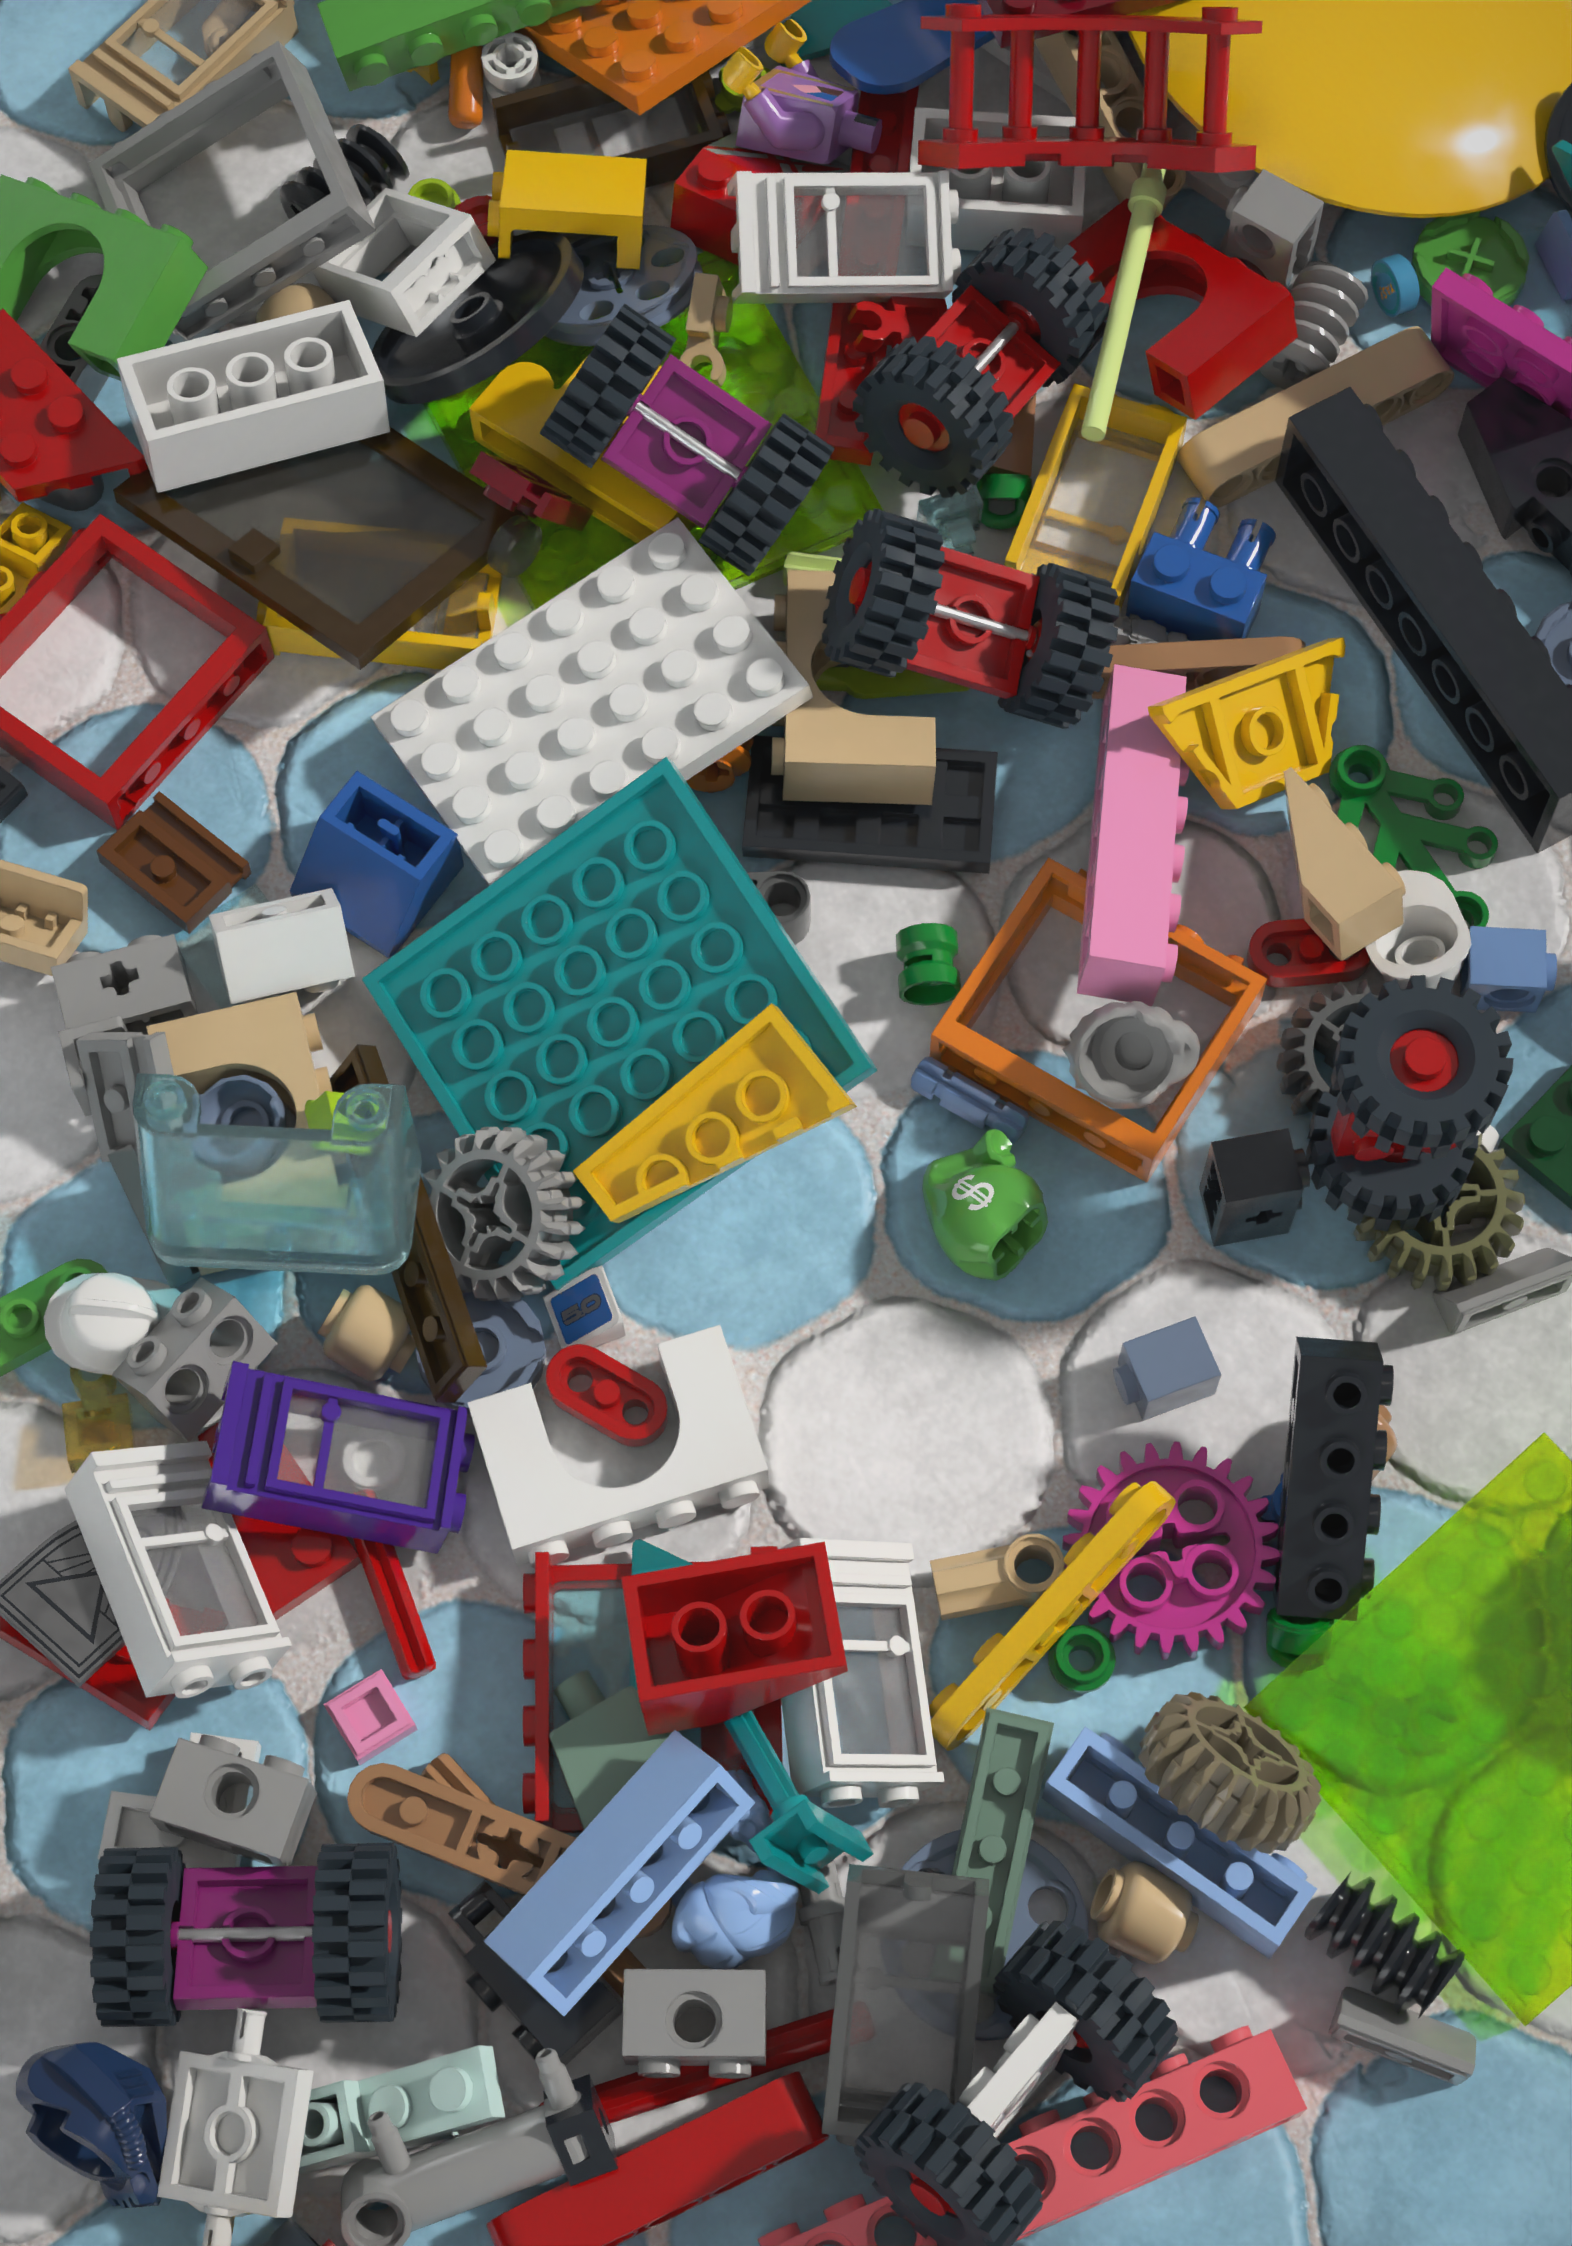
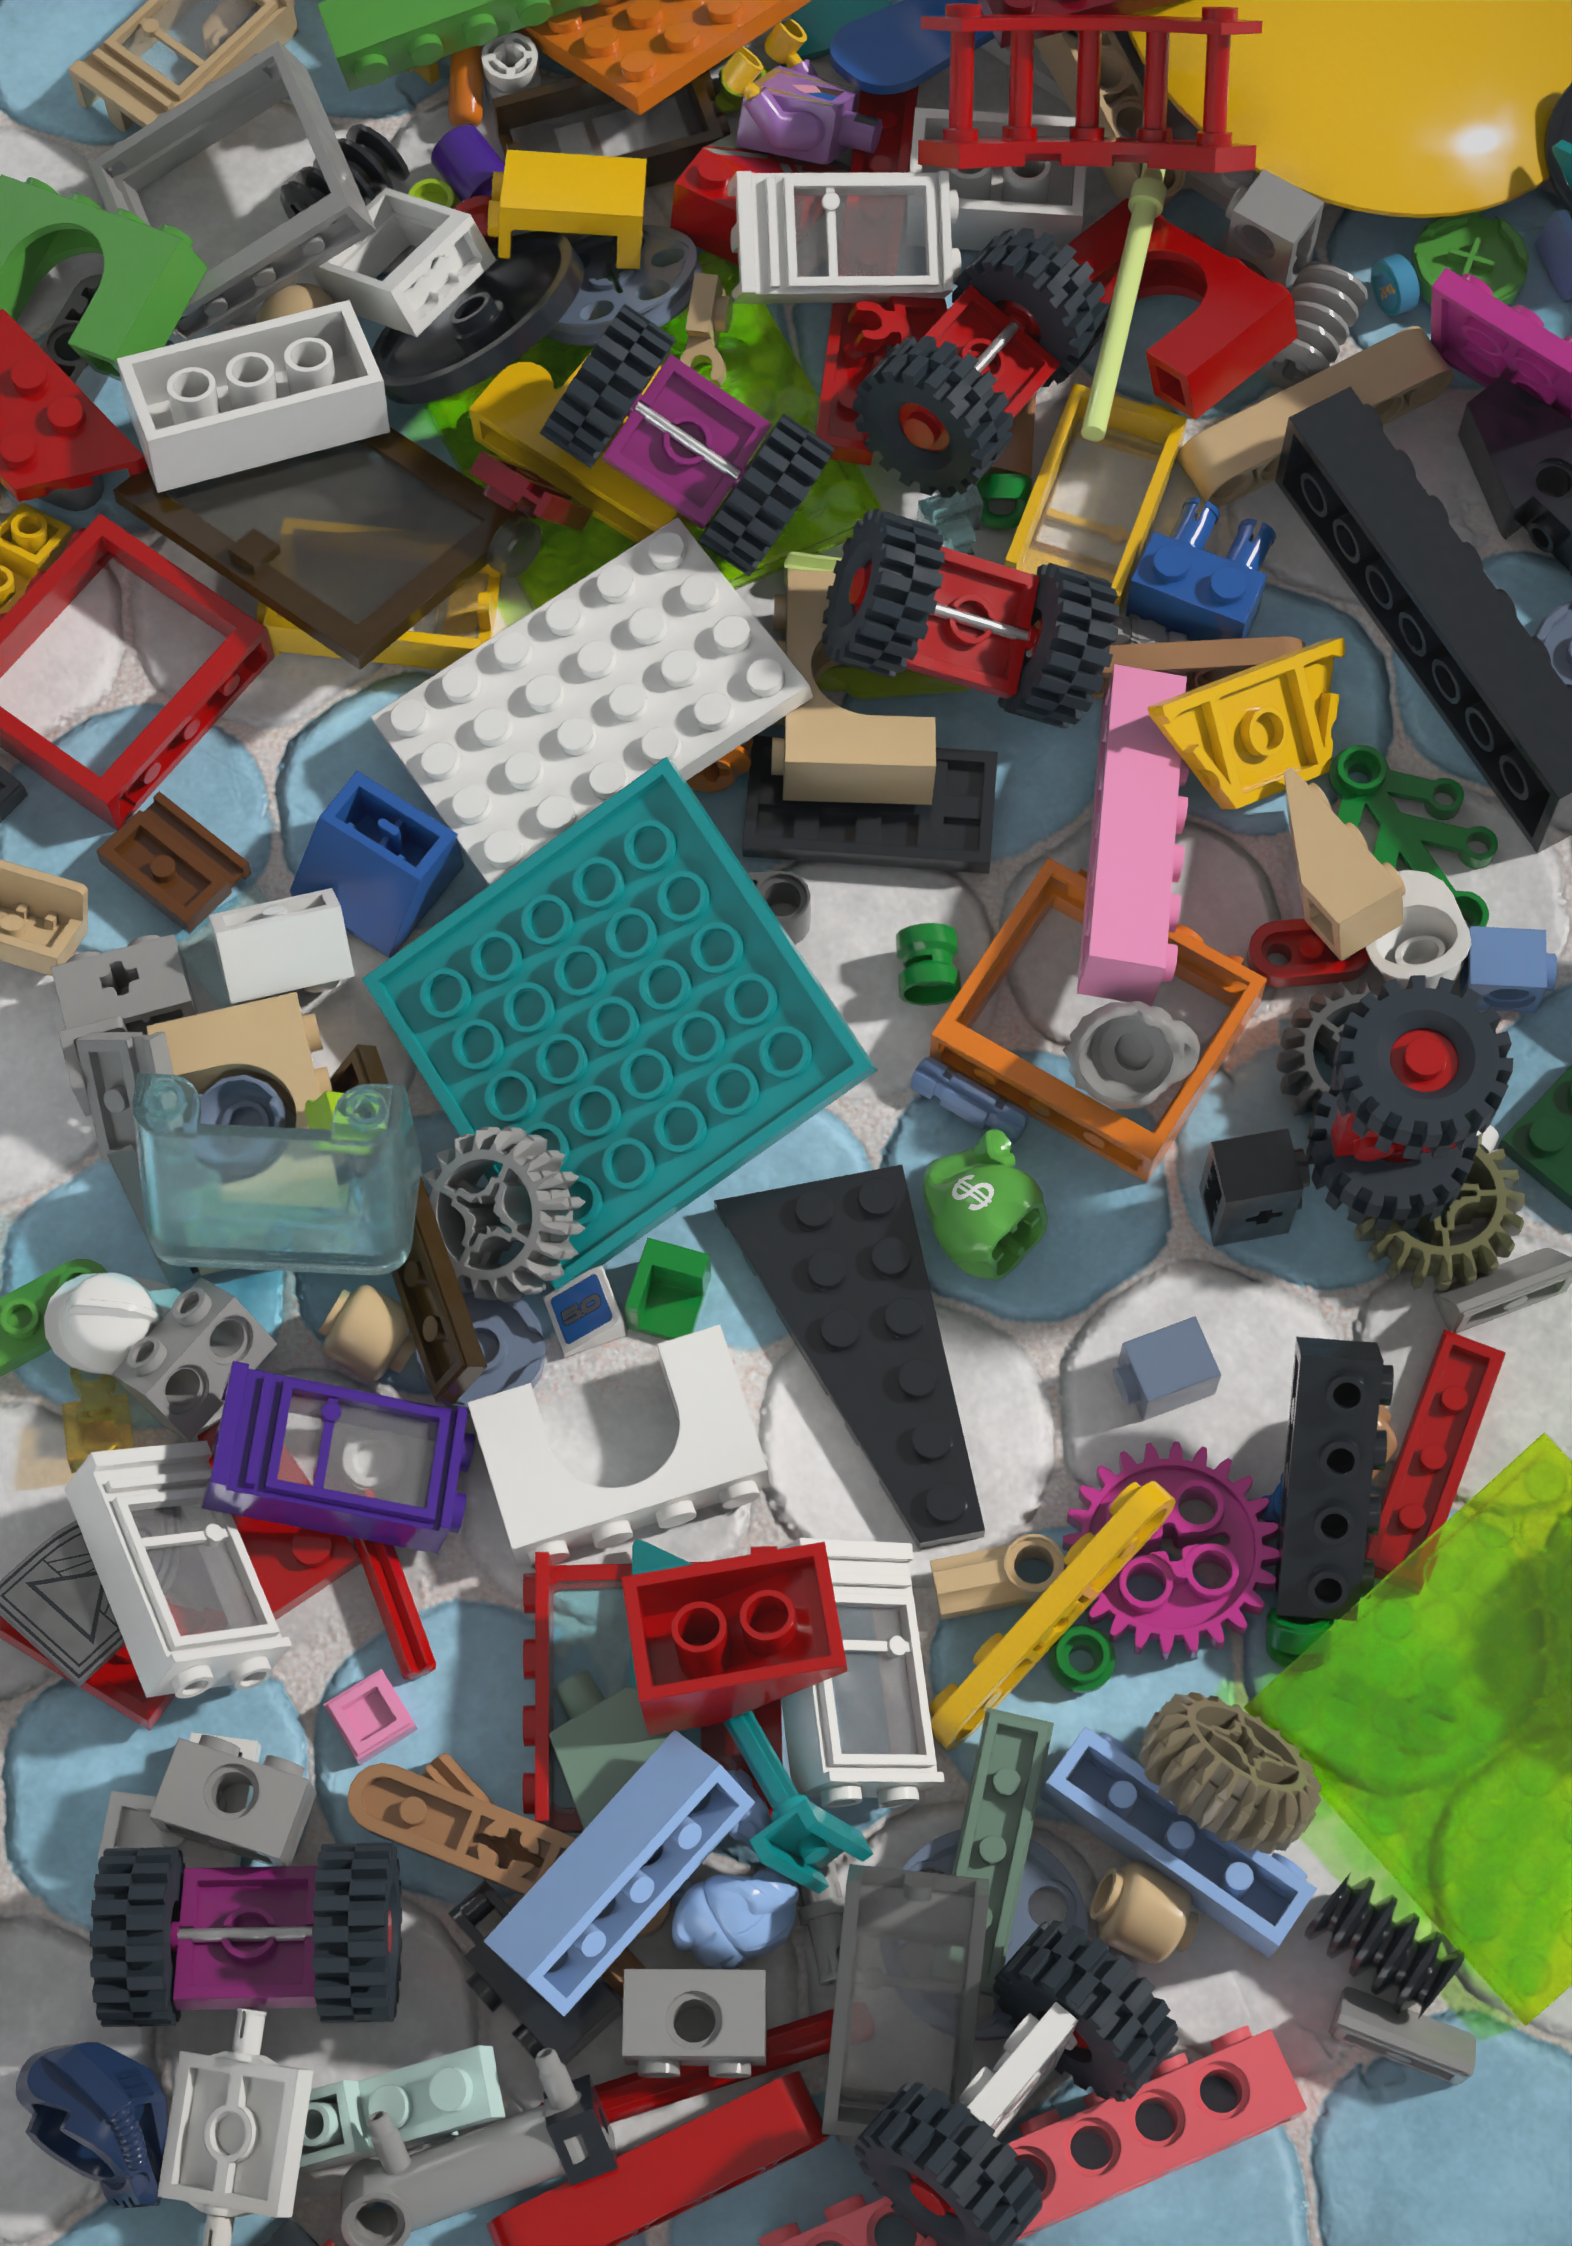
(466, 162): none -> dark purple brick
(611, 1394): red plate -> none
(667, 1290): none -> green panel
(725, 1111): yellow wing -> none
(861, 1310): none -> black wing
(1434, 1448): none -> red tile

